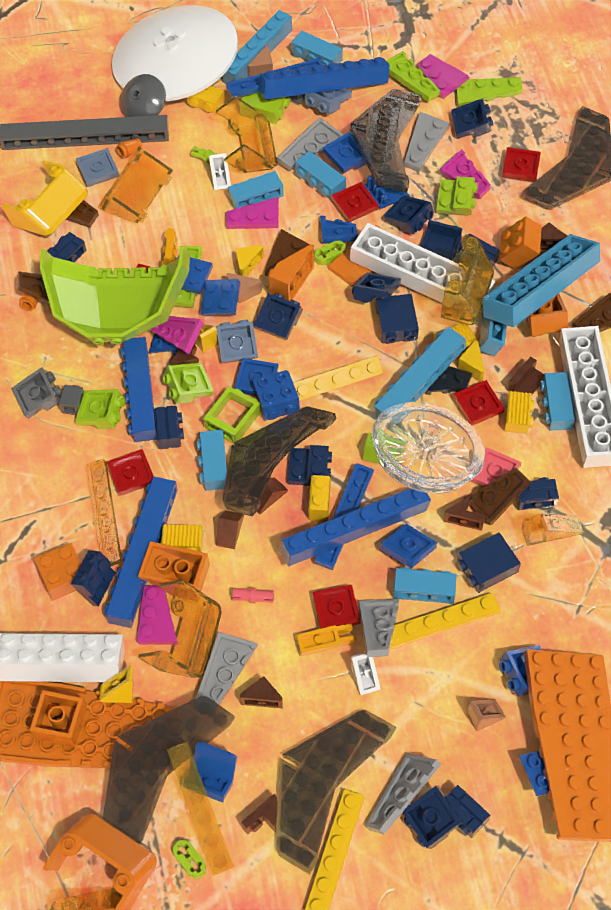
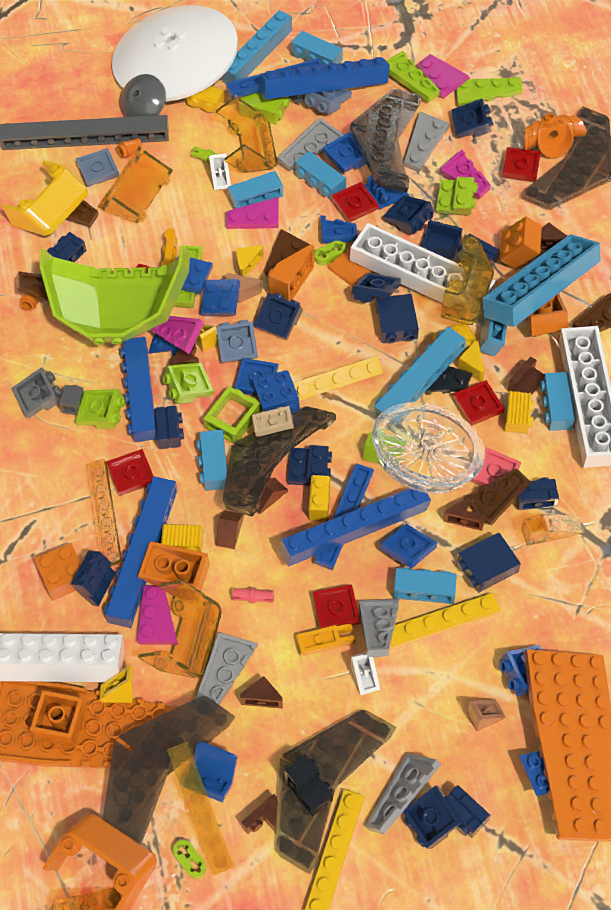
(261, 63): nougat slope -> none
(272, 421): none -> tan bracket
(304, 782): none -> black brick
(553, 134): none -> orange piece

